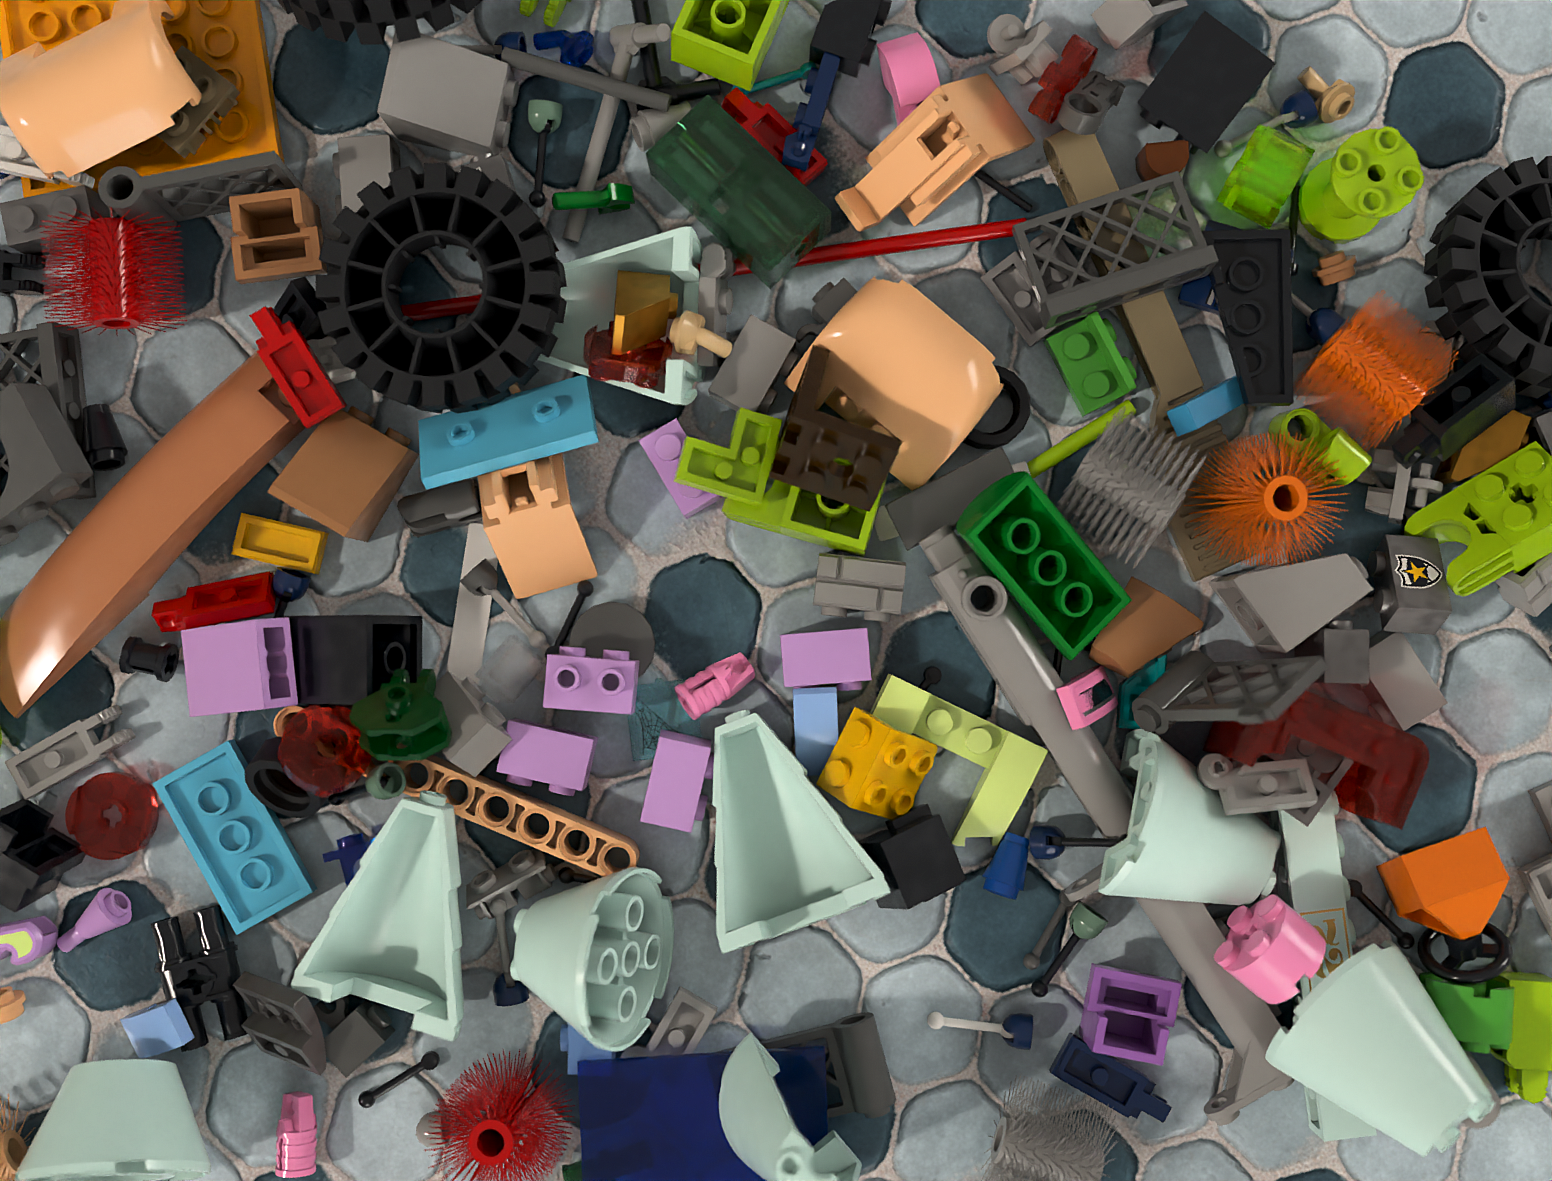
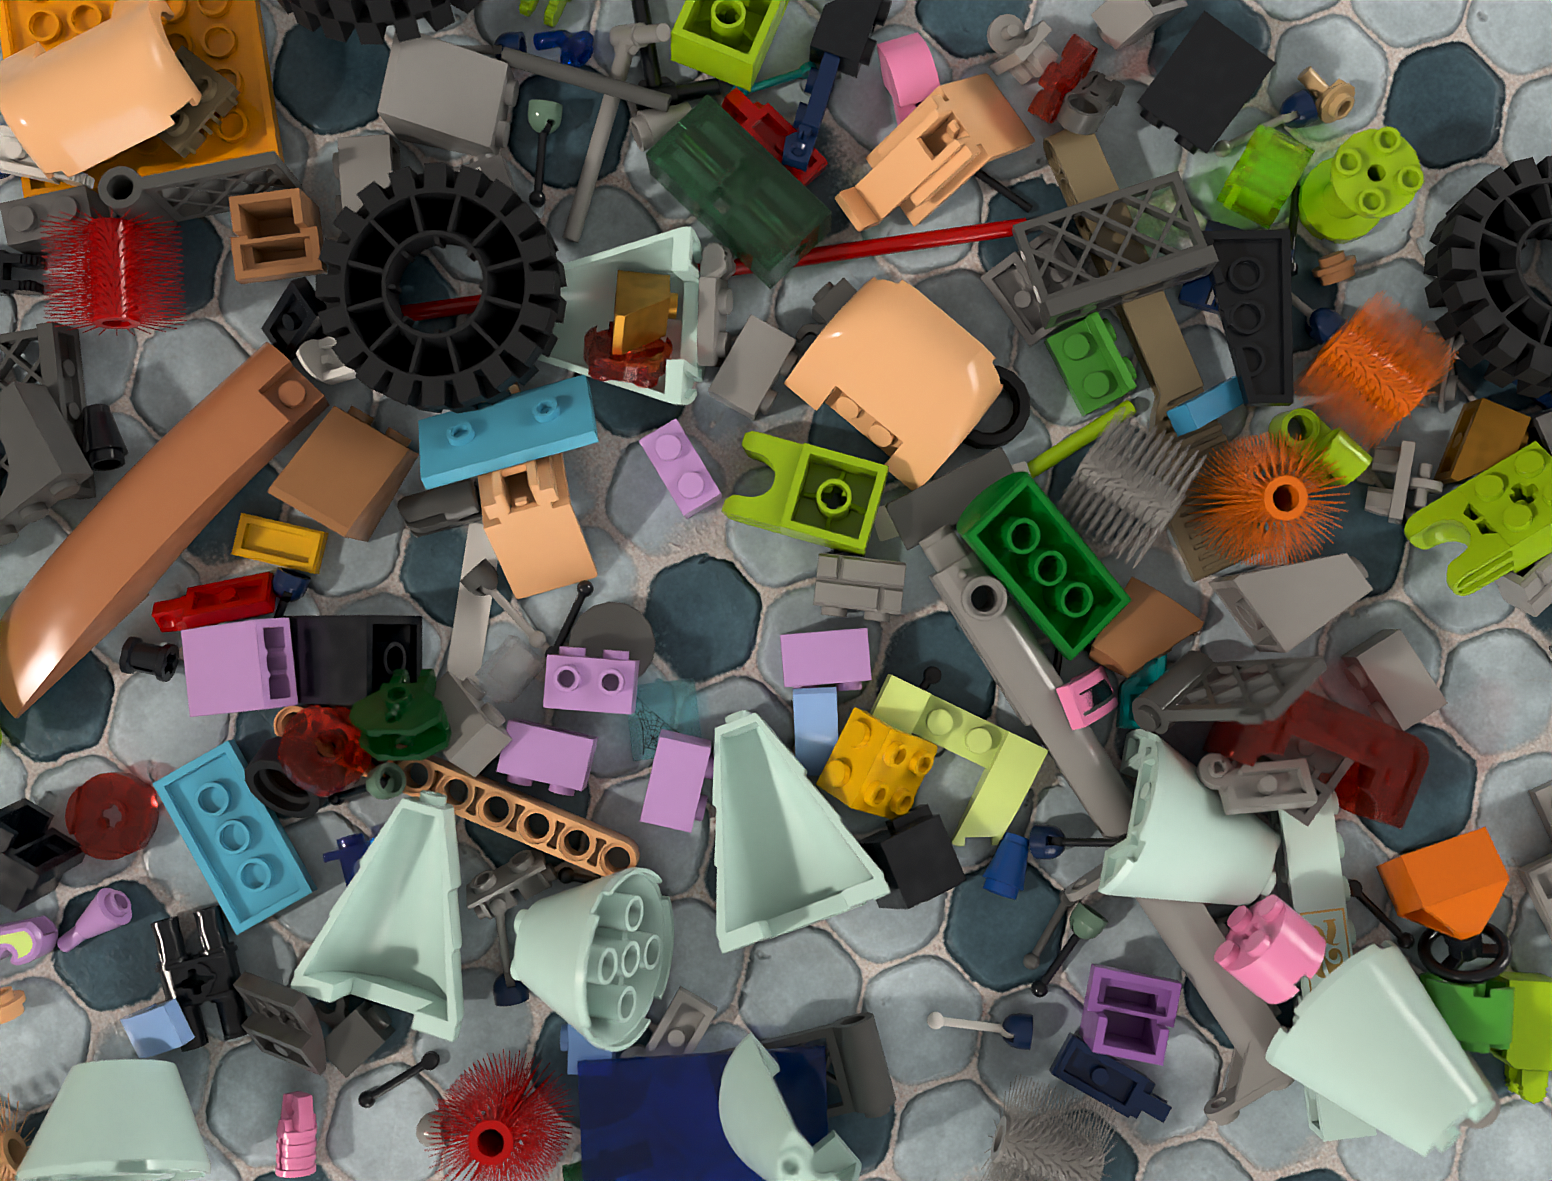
(65, 753): light grey hinge -> none
(296, 369): red hinge -> none
(611, 199): green bar -> none
(689, 332): tan plate -> none
(714, 685): bright pink hinge -> none
(733, 471): lime plate -> none
(815, 439): dark brown bracket -> none
(1161, 159): reddish brown brick -> none
(1343, 651): flat silver brick -> none
(1409, 584): flat silver brick -> none
(1456, 412): black hinge -> none

